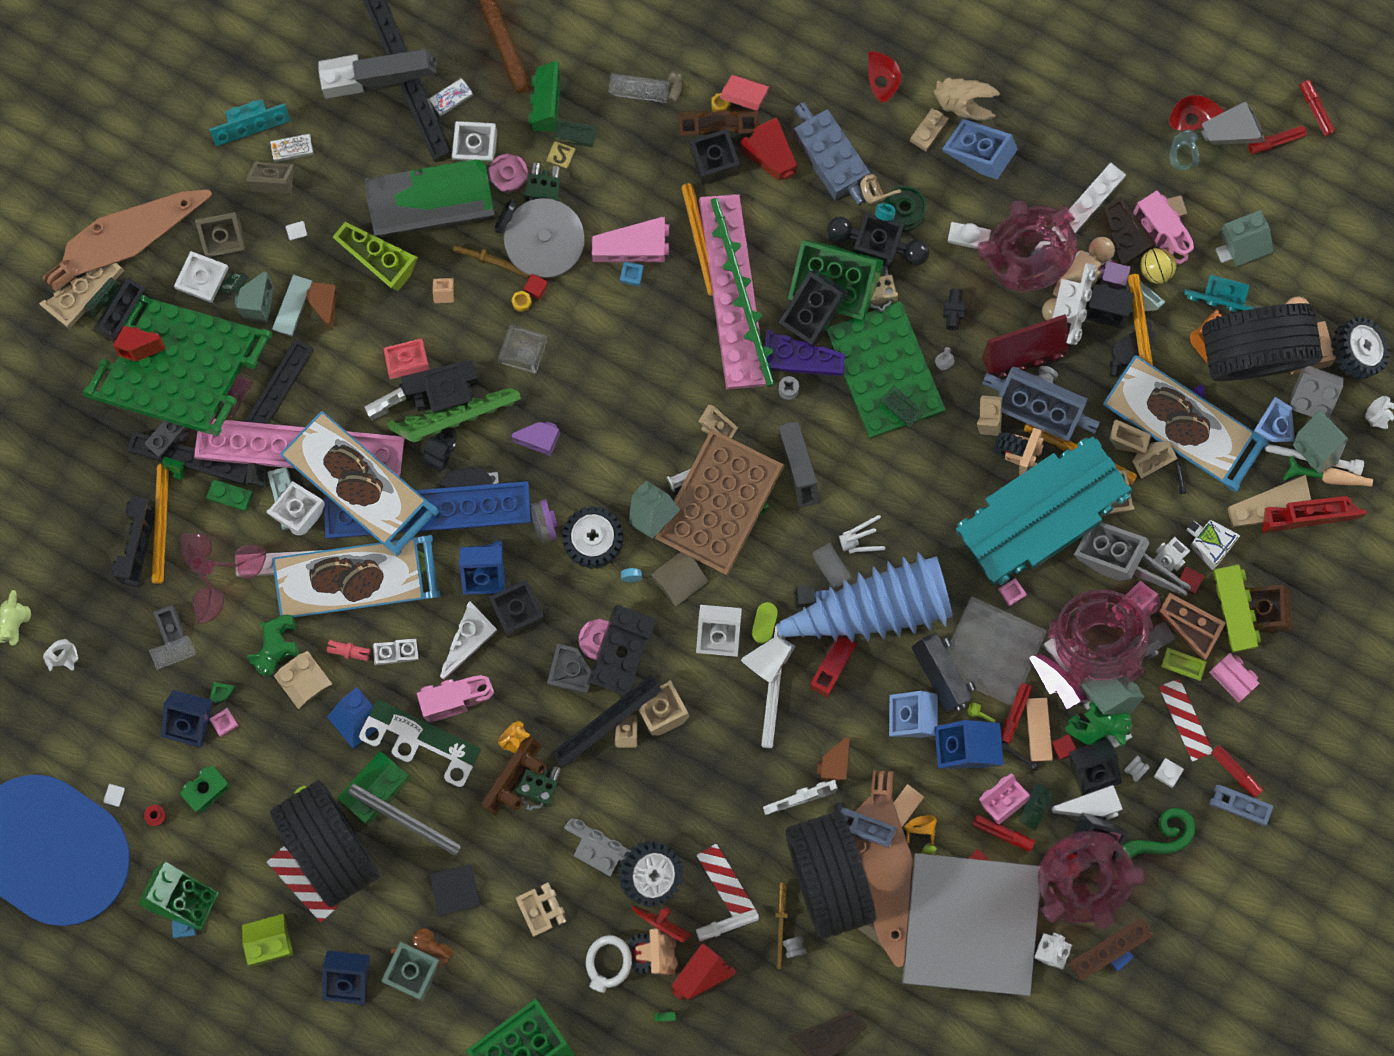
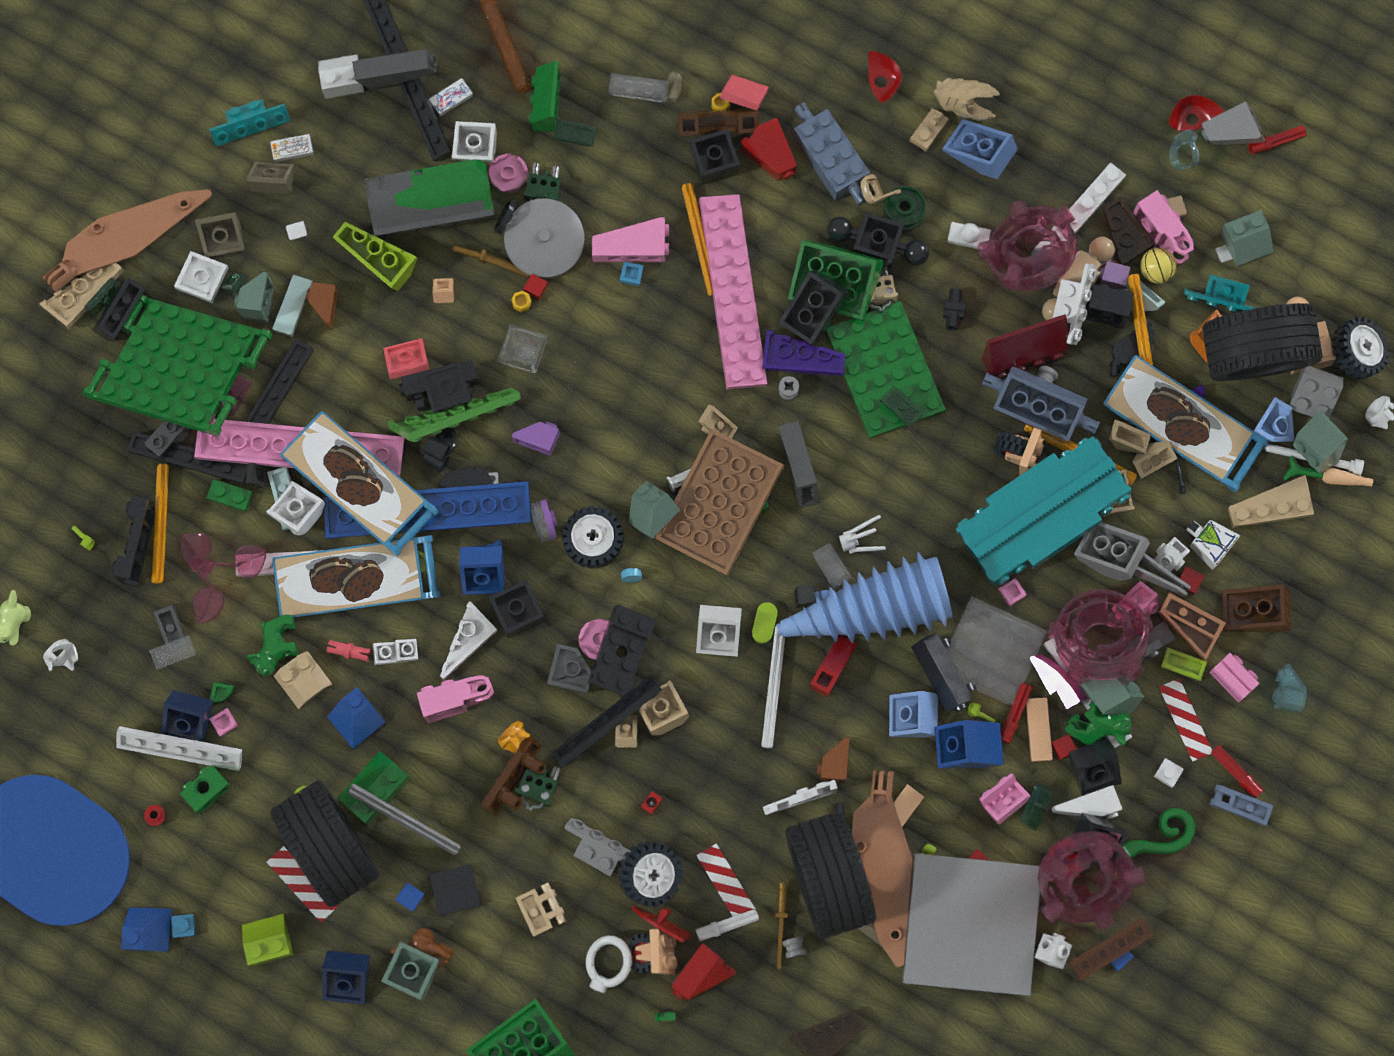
(87, 542): none -> lime hand
(114, 795): white sticker -> none
(137, 344): red slope -> none
(147, 930): none -> blue slope
(175, 467): green tile -> none
(178, 896): green slope -> none
(179, 748): none -> white plate
(380, 406): white slope -> none
(410, 897): none -> blue tile
(418, 732): piece -> none
(560, 154): clear yellow sticker -> none
(651, 803): none -> red piece
(679, 578): dark tan slope -> none
(741, 283): green plant -> none
(769, 658): white slope -> none
(870, 828): sand blue plate -> none
(885, 212): teal tile -> none
(927, 825): light orange piece -> none
(945, 359): light grey piece -> none
(990, 415): tan slope -> none
(1013, 837): red axle -> none
(1034, 766): black hinge -> none
(1136, 768): light grey wheel -> none
(1236, 608): lime wedge -> none
(1290, 692): none -> clear light blue slope
(1310, 513): red wedge -> none
(1317, 108): red axle -> none

